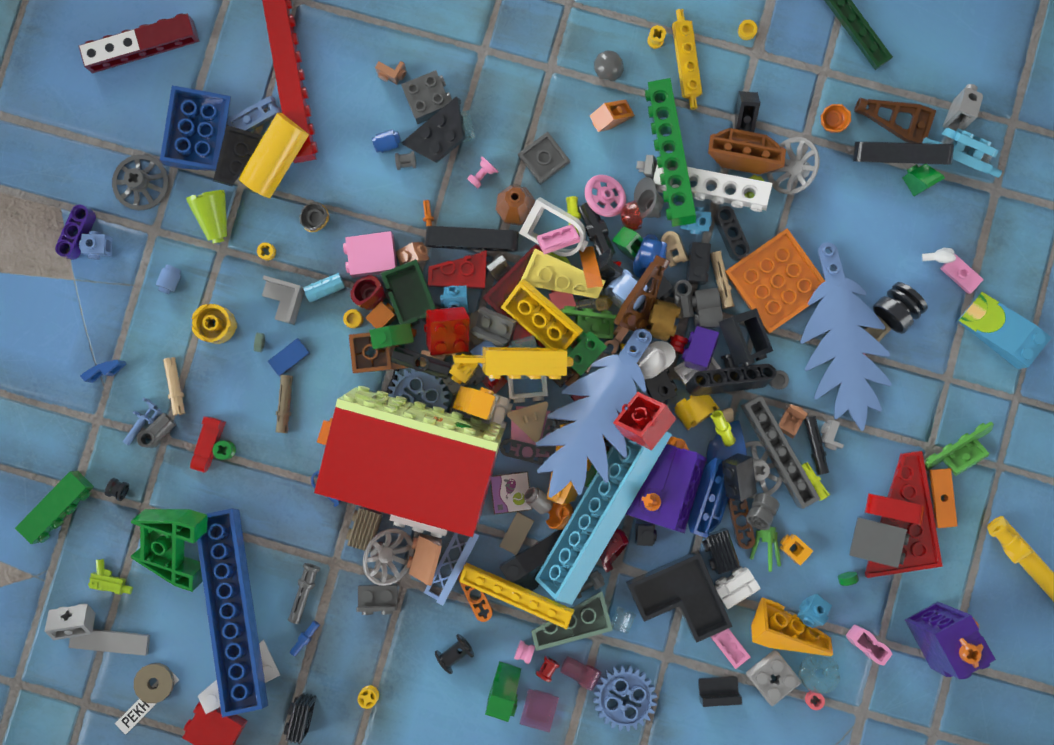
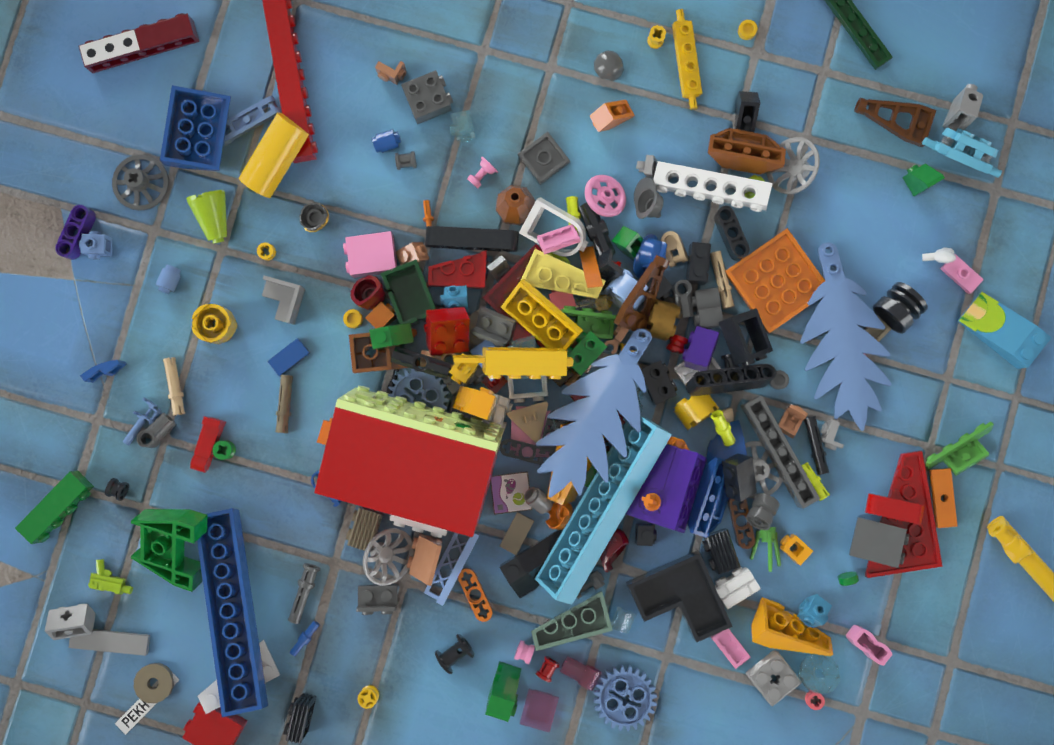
(234, 154): black wing -> none
(259, 342): sand green tile -> none
(324, 287): medium azure axle -> none
(439, 133): black wing -> none
(516, 595): yellow tile -> none
(631, 216): clear red hair -> none
(644, 420): red brick -> none
(656, 359): white piece -> none
(662, 91): green brick -> none
(703, 221): dark azure brick -> none
(719, 691): black panel -> none
(835, 118): orange hair -> none
(903, 153): black beam -> none
(950, 640): dark purple piece -> none

